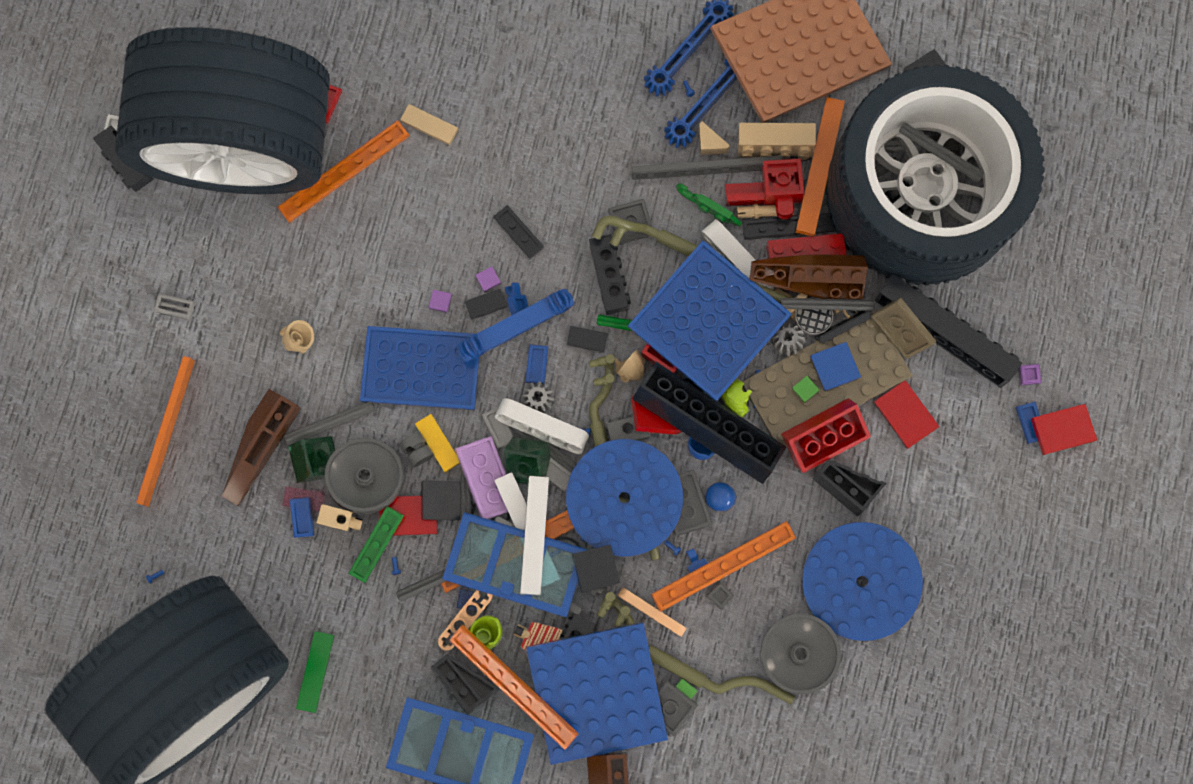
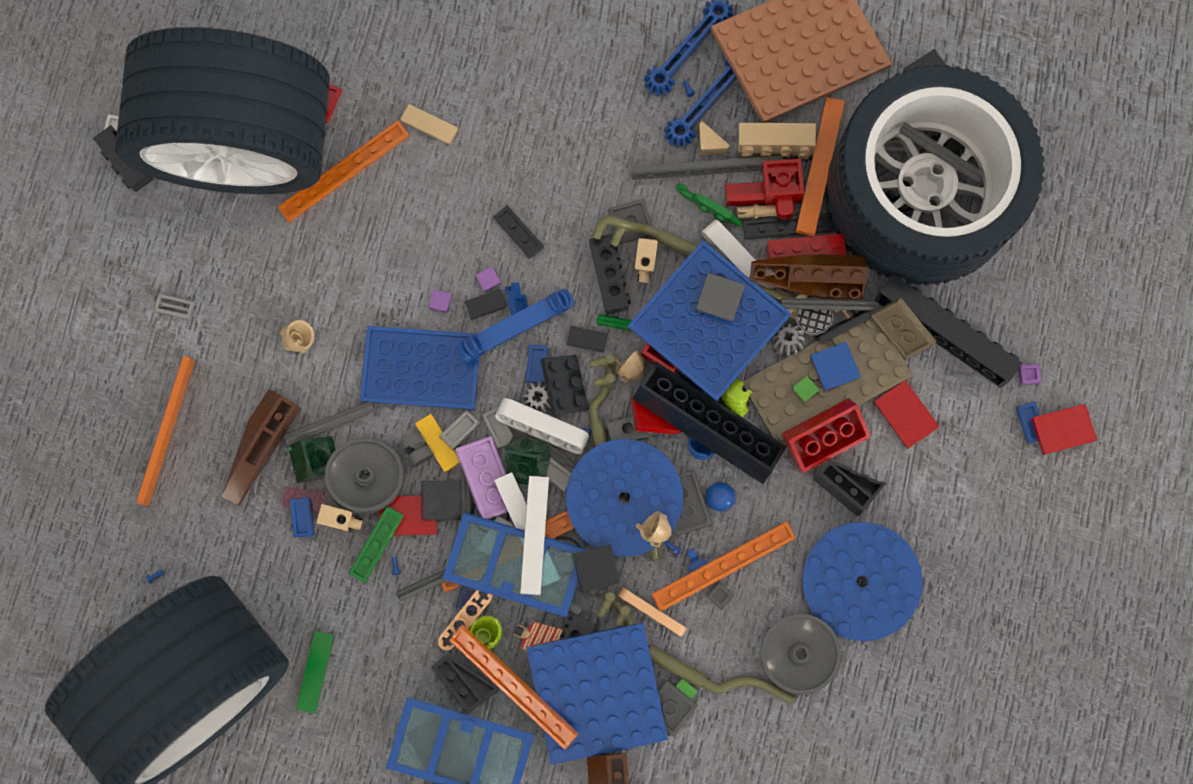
(459, 430): none -> light grey tile
(564, 384): none -> black plate
(646, 251): none -> tan torso
(655, 529): none -> tan helmet
(720, 297): none -> dark grey tile

